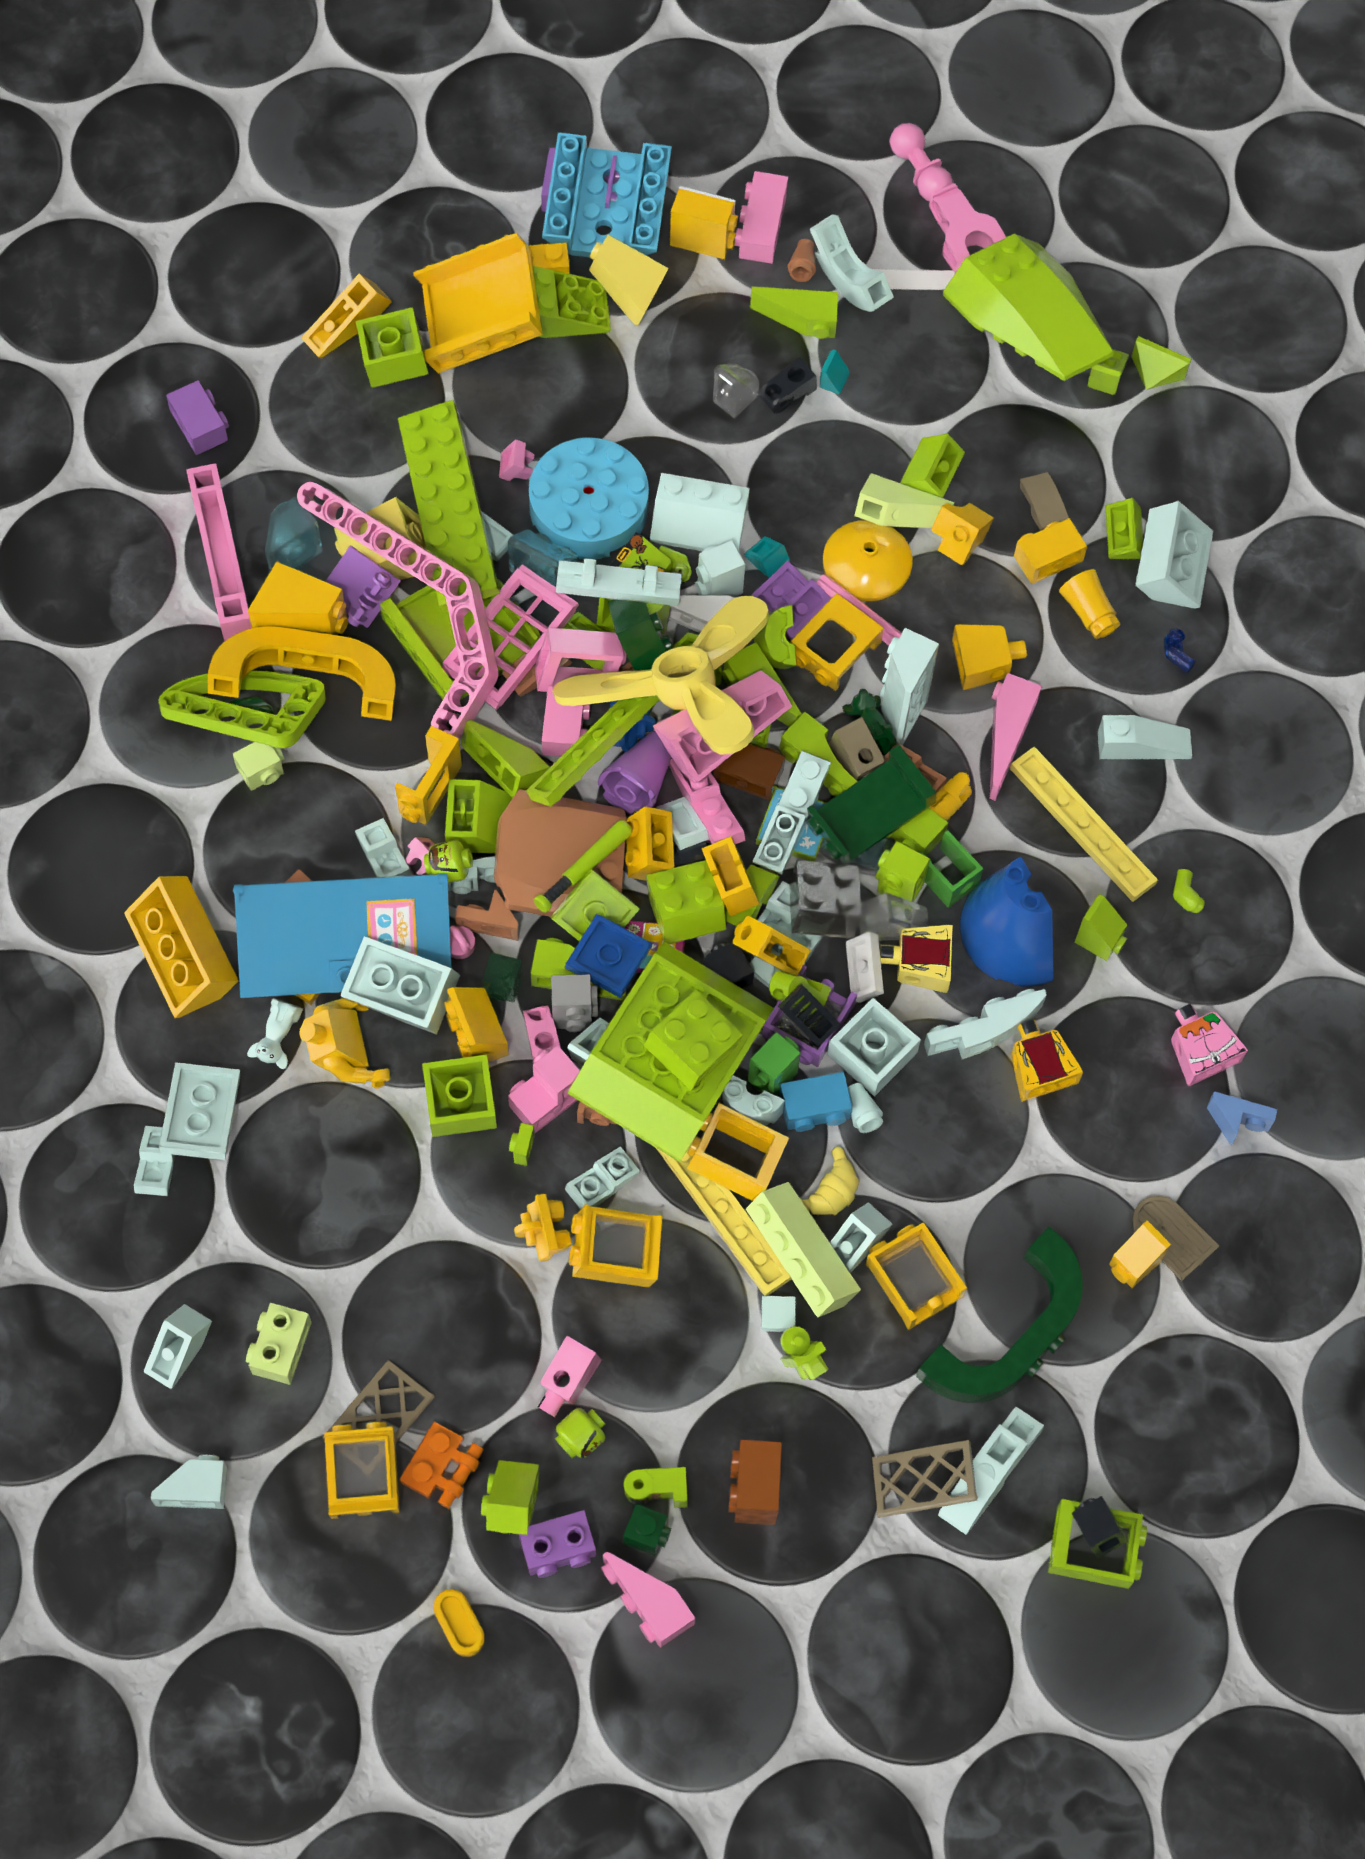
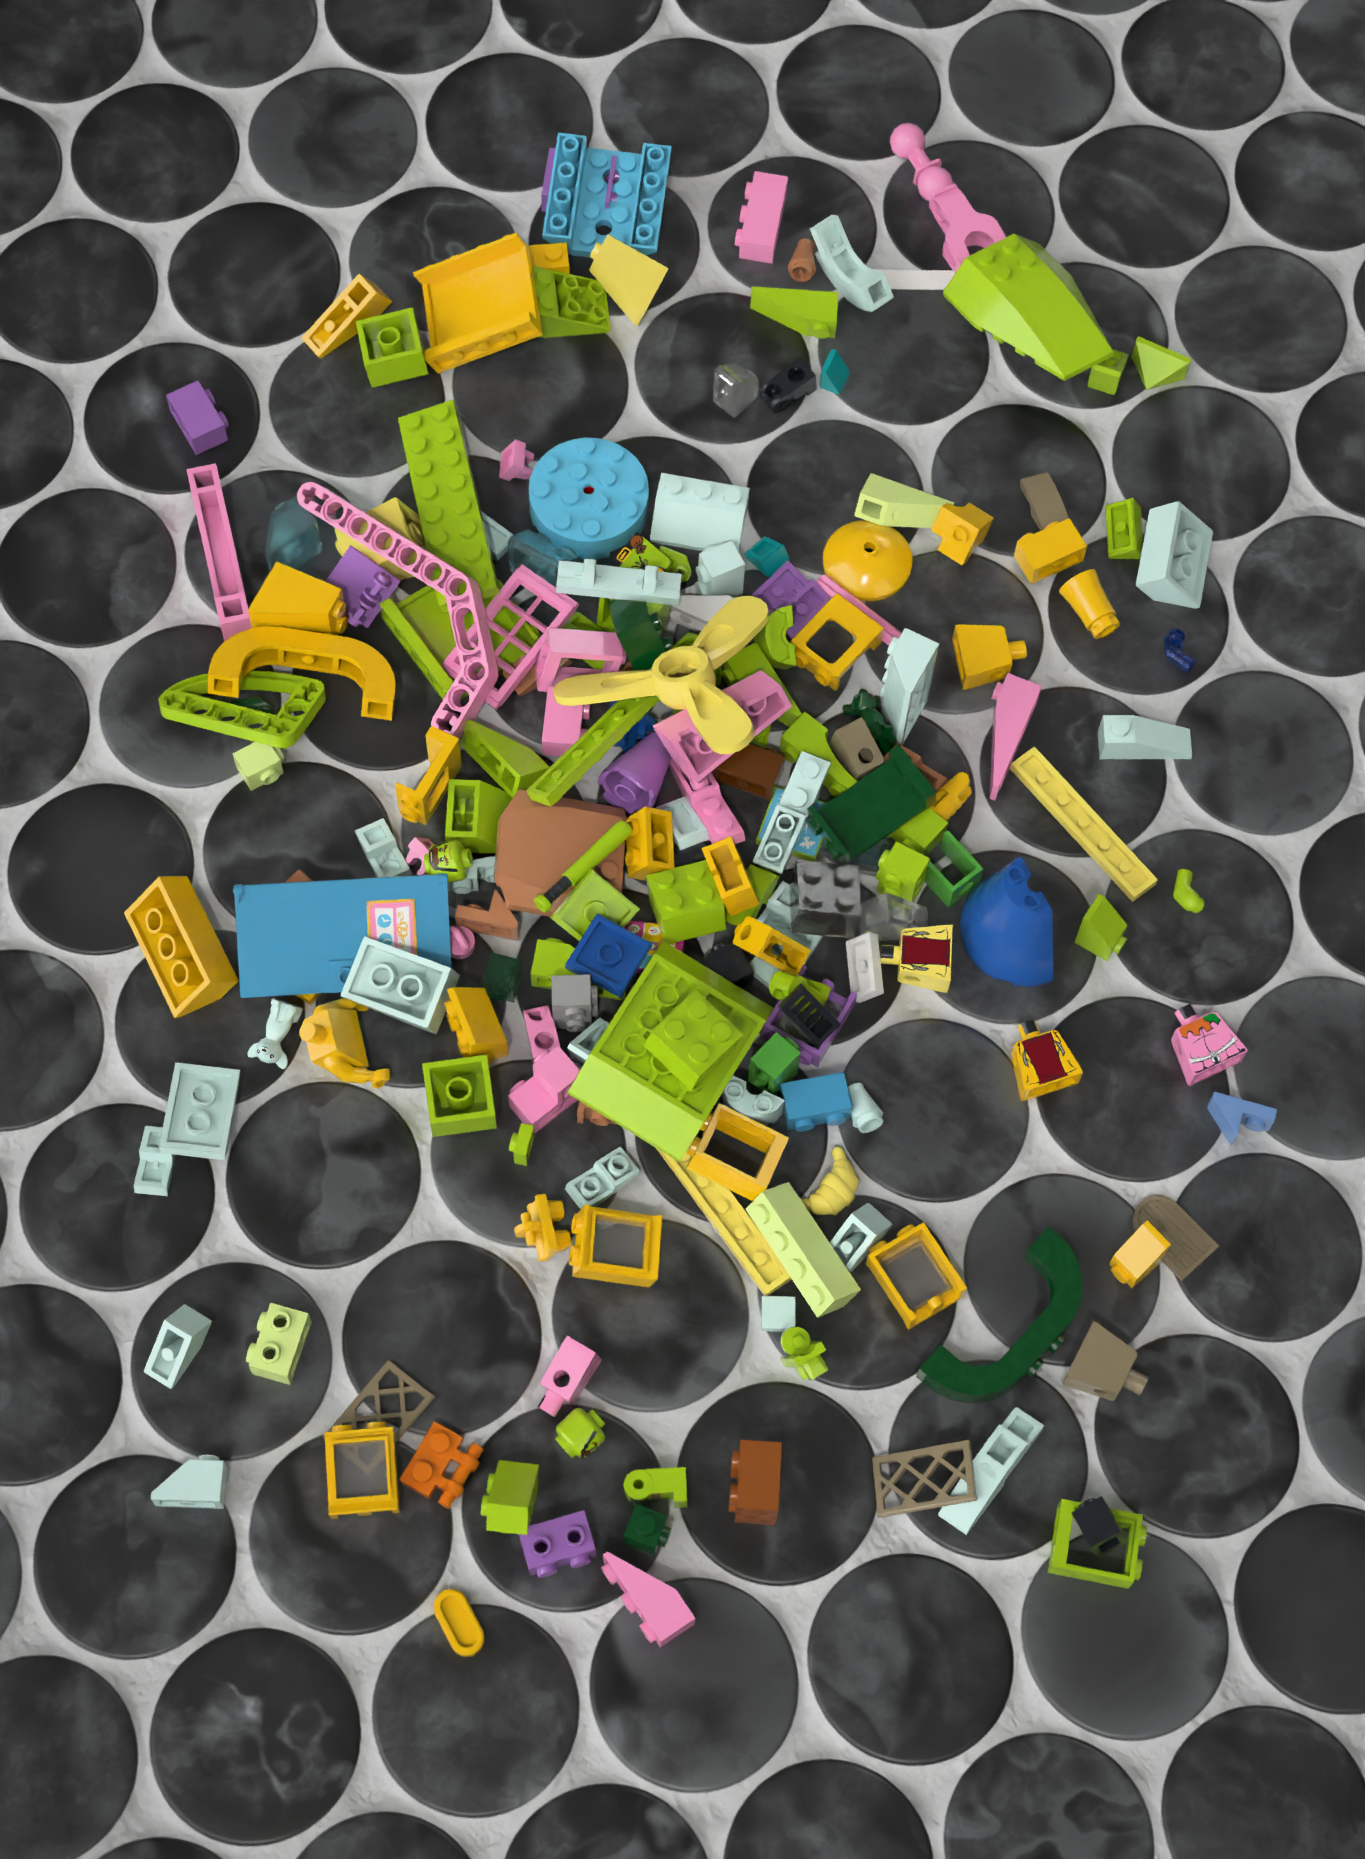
(703, 223): yellow piece -> none
(873, 1046): light aqua brick -> none
(933, 465): lime brick -> none
(997, 1023): light aqua slope -> none
(1104, 1366): none -> dark tan torso

